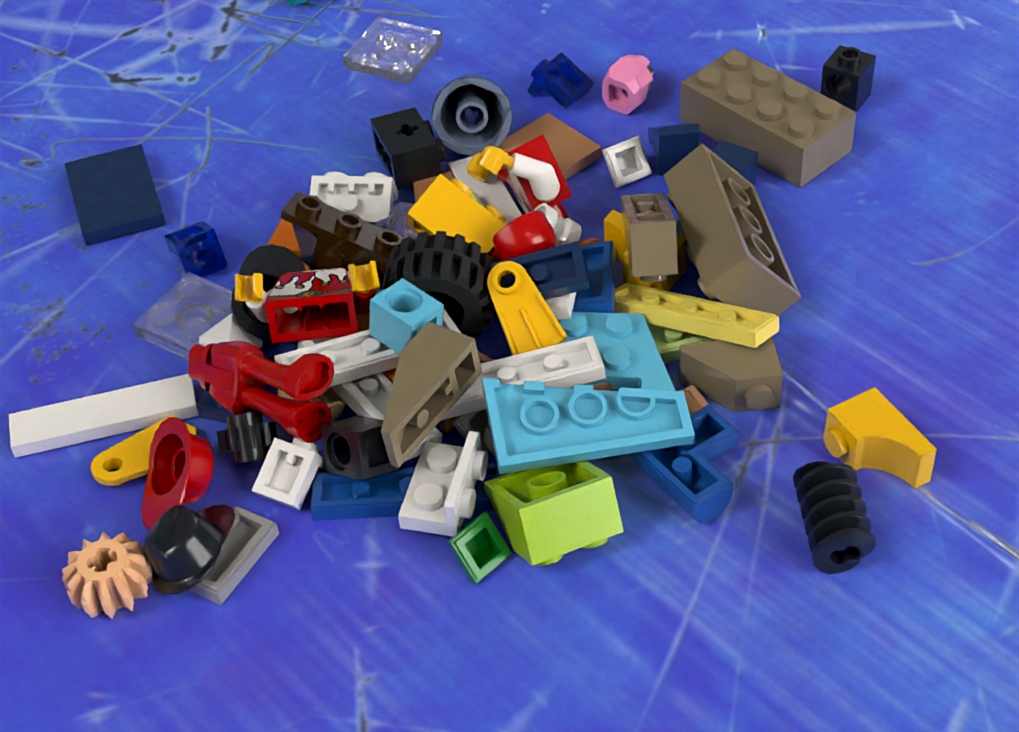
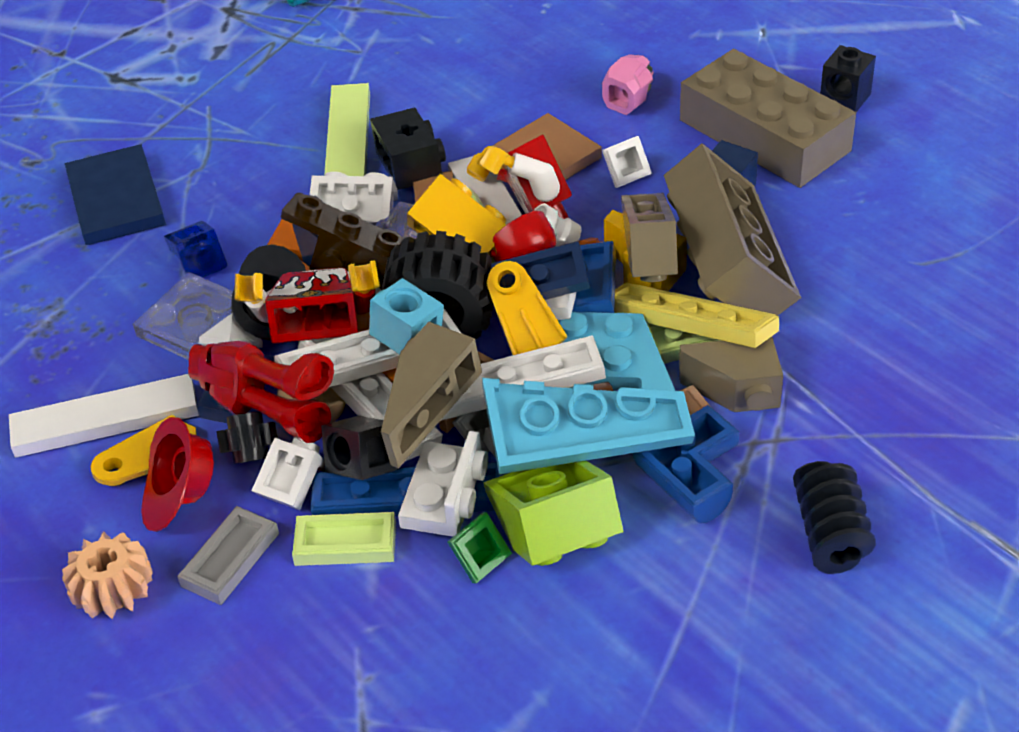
(186, 545): black piece -> none
(344, 538): none -> yellowish green tile
(348, 129): none -> yellowish green tile
(393, 50): clear plate -> none
(471, 114): sand blue cone -> none
(561, 80): clear blue bracket -> none
(673, 144): dark blue slope -> none
(877, 436): yellow arch -> none

